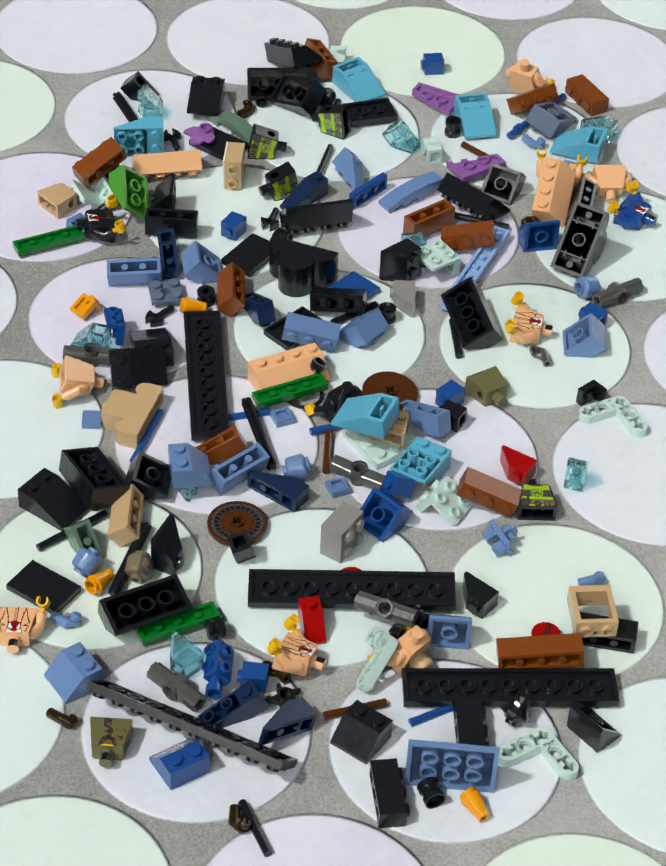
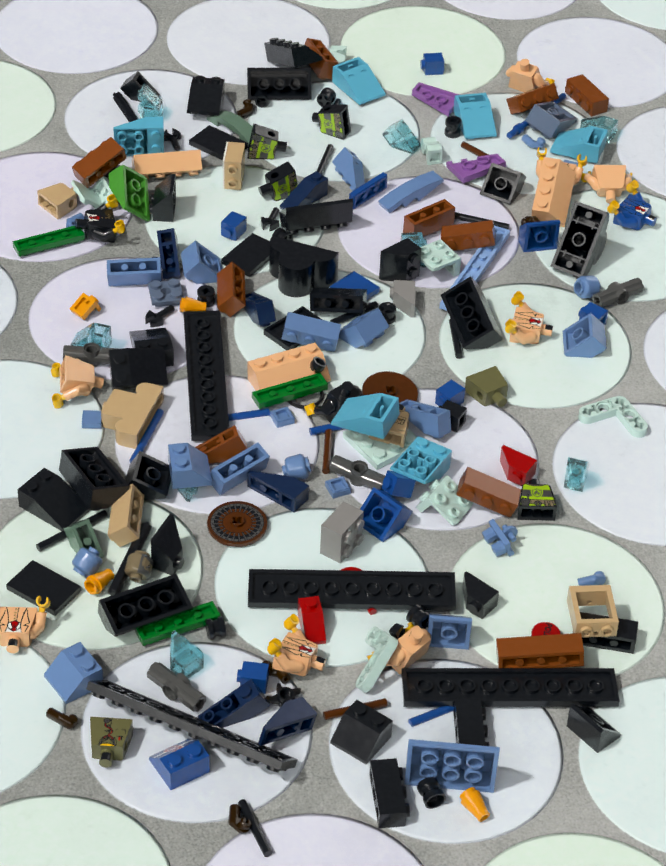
(65, 622): medium blue arm -> none
(115, 321): blue bracket -> none
(183, 221): black brick -> none
(200, 134): medium lavender plate -> none
(217, 668): blue brick -> none
(241, 546): black brick -> none
(258, 430): black axle -> none
(298, 94): black slope -> none
(371, 112): black plate -> none
(398, 613): dark grey piece -> none
(422, 660): tan piece -> none
(471, 198): black slope -> none
(517, 710): black rock -> none
(541, 354): flat silver arm -> none
(542, 747): light aqua beam -> none
(583, 193): black brick -> none
(591, 391): black bracket -> none

